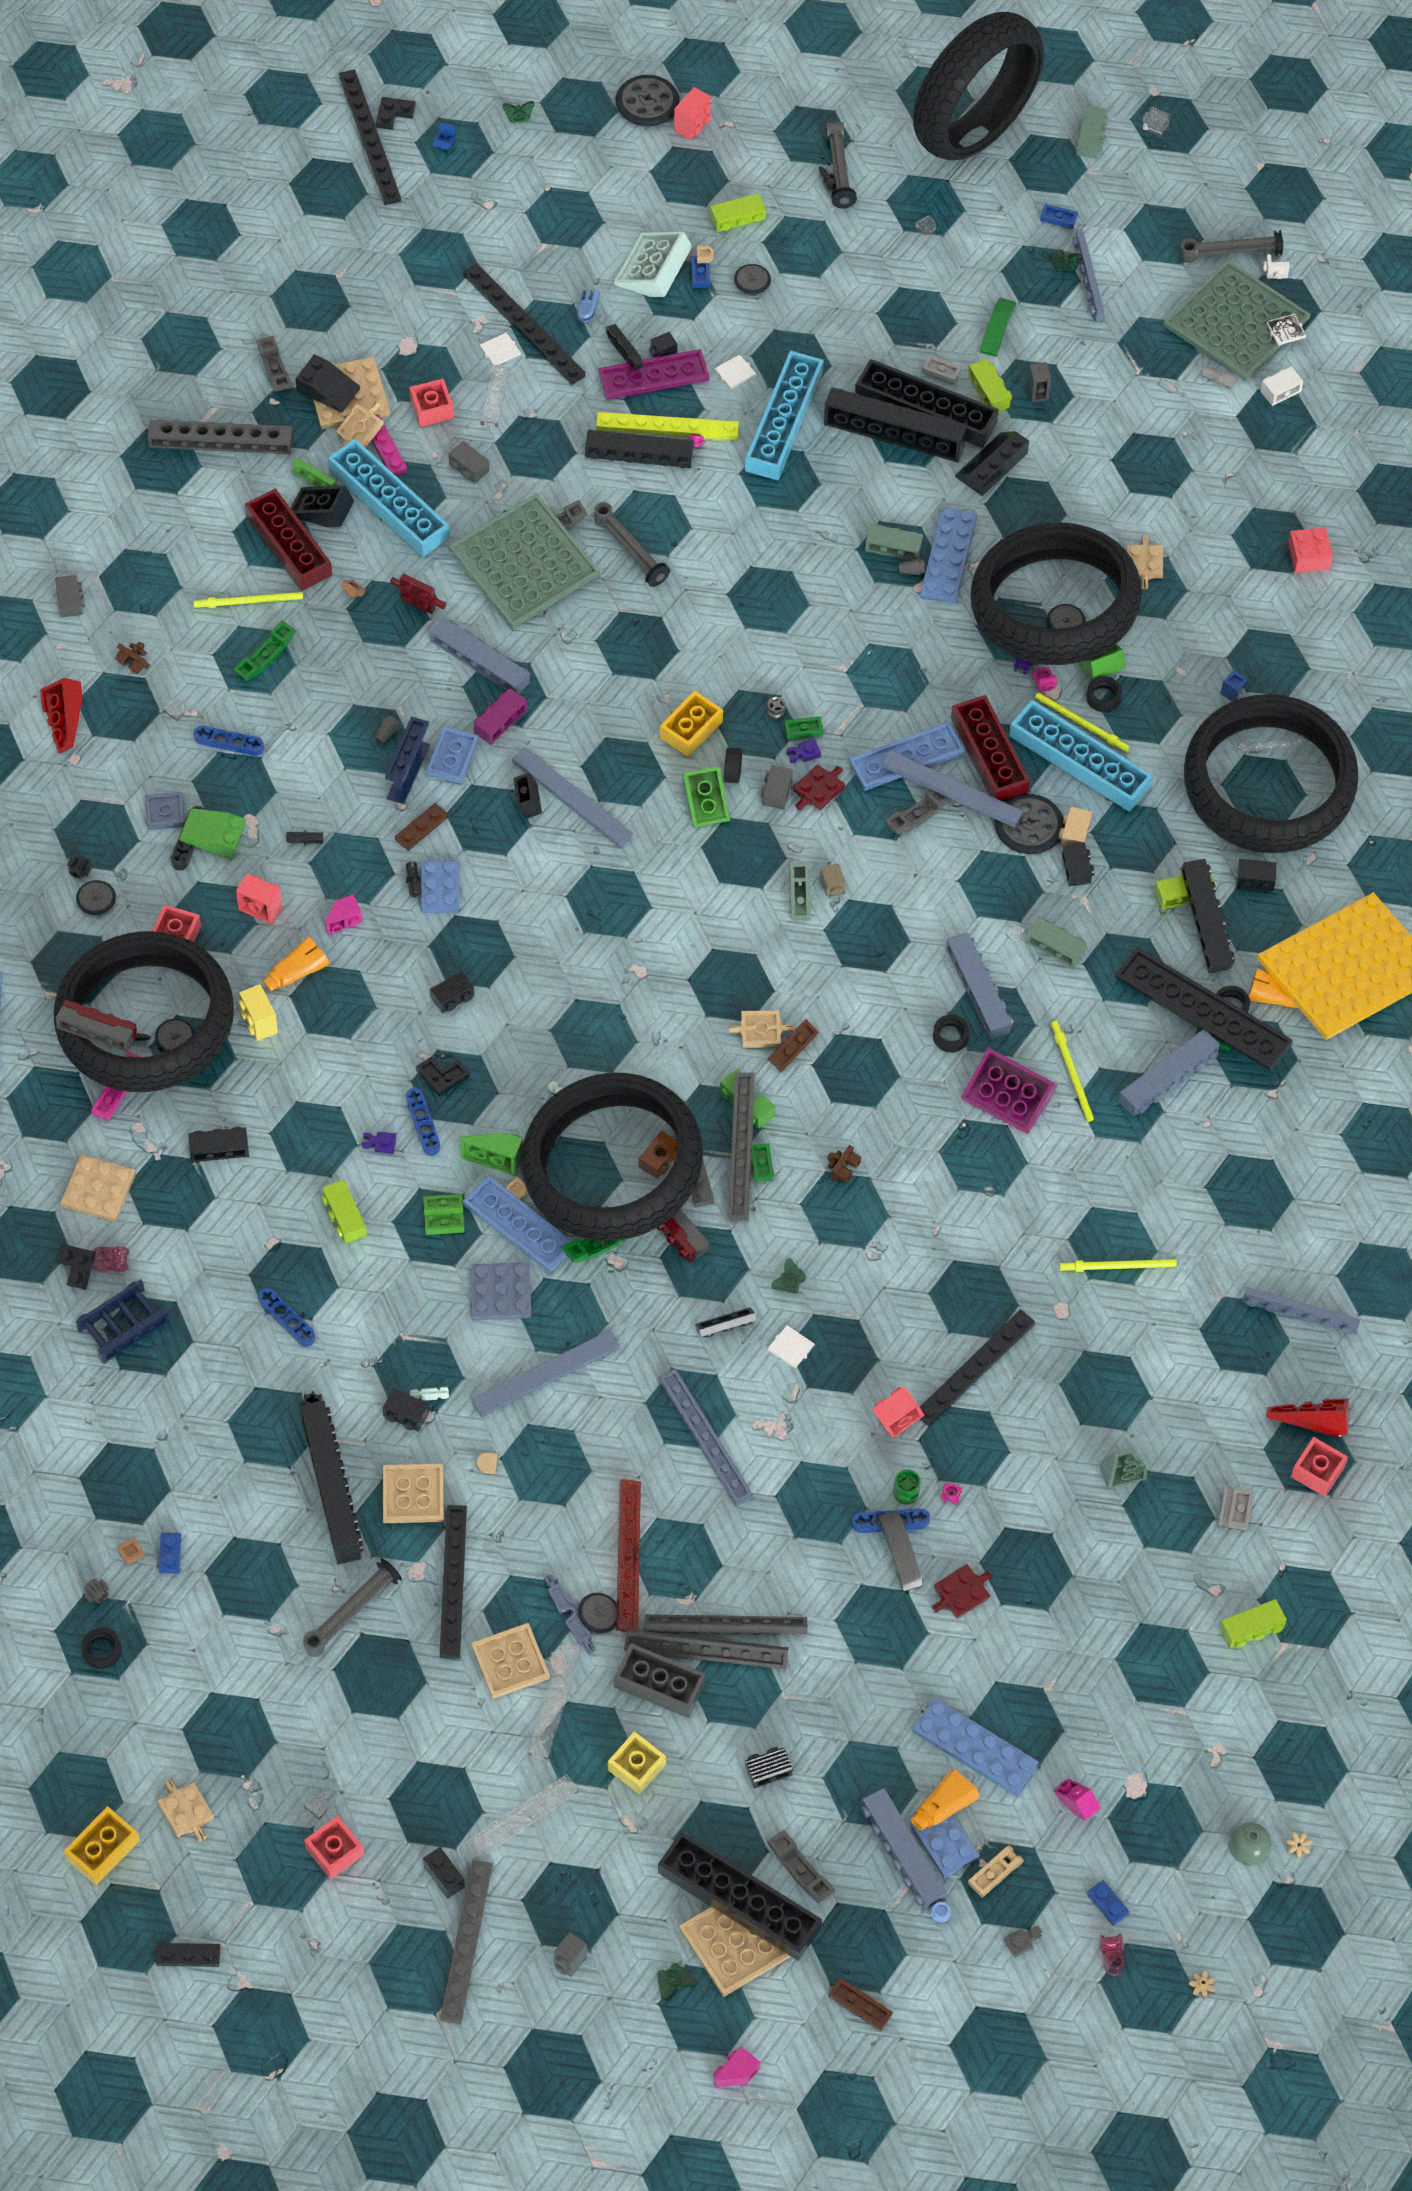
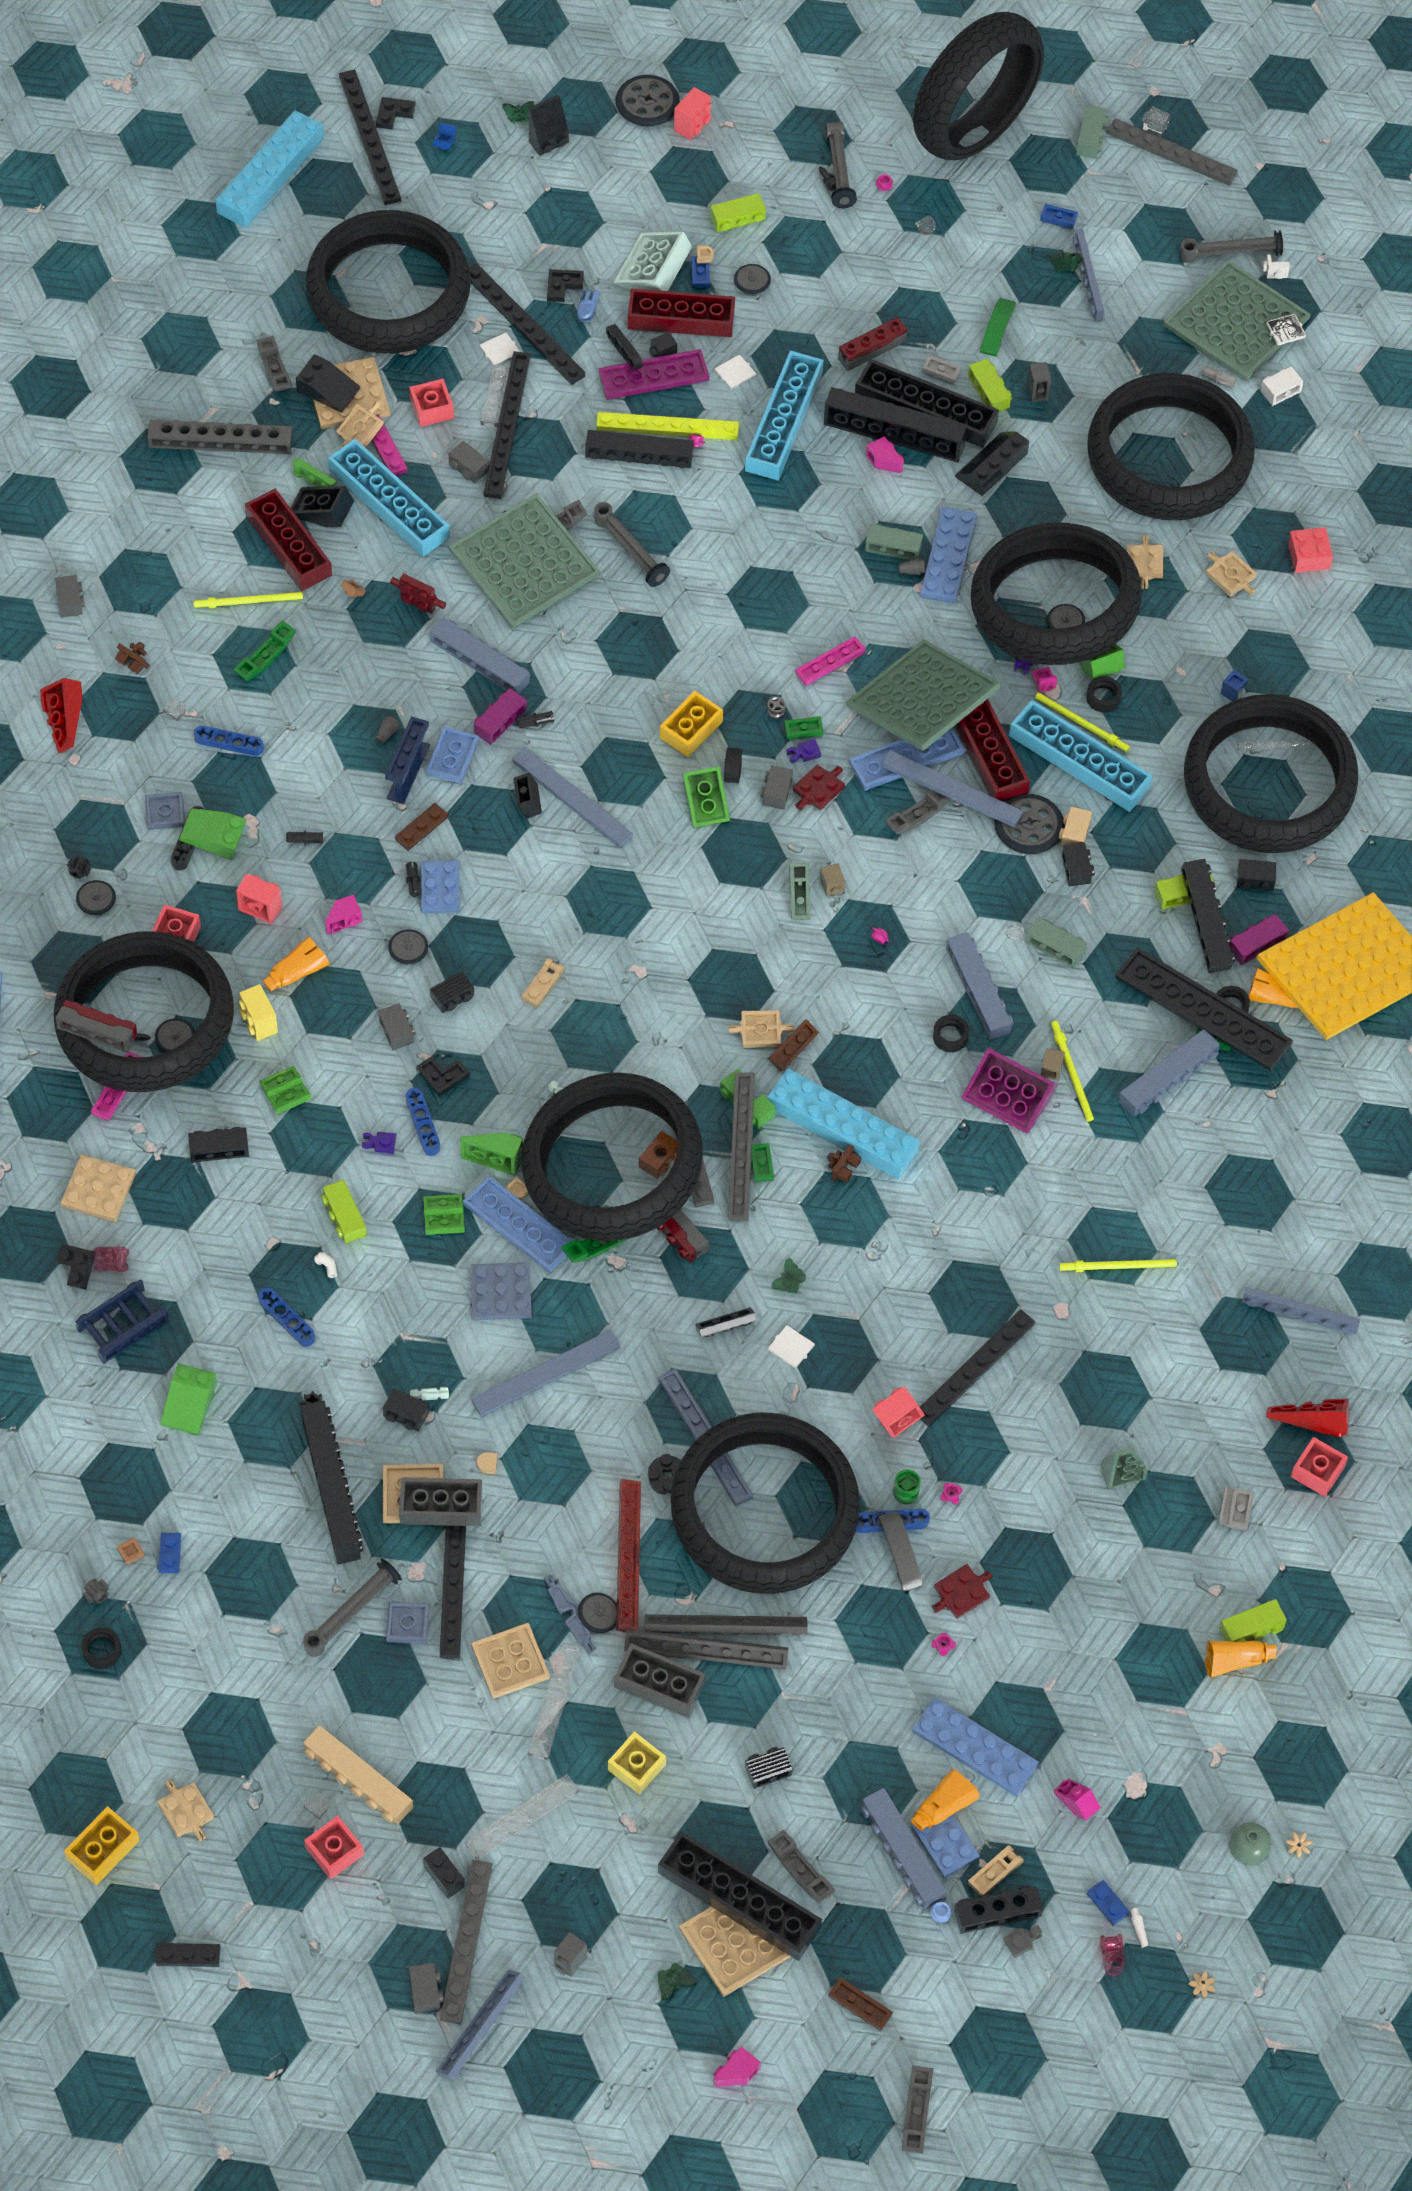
(188, 1398): none -> bright green slope
(269, 169): none -> medium azure brick
(285, 1090): none -> bright green slope
(323, 1258): none -> white arm
(358, 1775): none -> tan brick
(392, 334): none -> black tyre
(396, 1026): none -> dark grey brick
(407, 1622): none -> sand blue tile
(408, 946): none -> dark grey wheel
(424, 1988): none -> dark grey brick
(440, 1501): none -> dark grey brick
(480, 2024): none -> sand blue plate
(507, 425): none -> black plate
(535, 719): none -> black axle
(542, 983): none -> tan plate
(547, 125): none -> black slope
(560, 280): none -> black plate
(656, 1471): none -> black plate
(681, 312): none -> dark red brick
(769, 1430): none -> black tyre
(830, 661): none -> dark pink plate
(843, 1123): none -> medium azure brick
(872, 343): none -> dark red piece
(879, 935): none -> dark pink plate
(883, 456): none -> dark pink slope
(884, 182): none -> dark pink plate
(917, 2109): none -> dark grey slope
(923, 694): none -> sand green plate
(943, 1638): none -> dark pink plate
(970, 1922): none -> black brick
(1052, 1064): none -> dark tan brick
(1137, 1921): none -> white animal
(1172, 151): none -> dark grey plate
(1180, 392): none -> black tyre
(1231, 573): none -> tan plate
(1231, 1656): none -> light orange piece
(1258, 939): none -> magenta brick

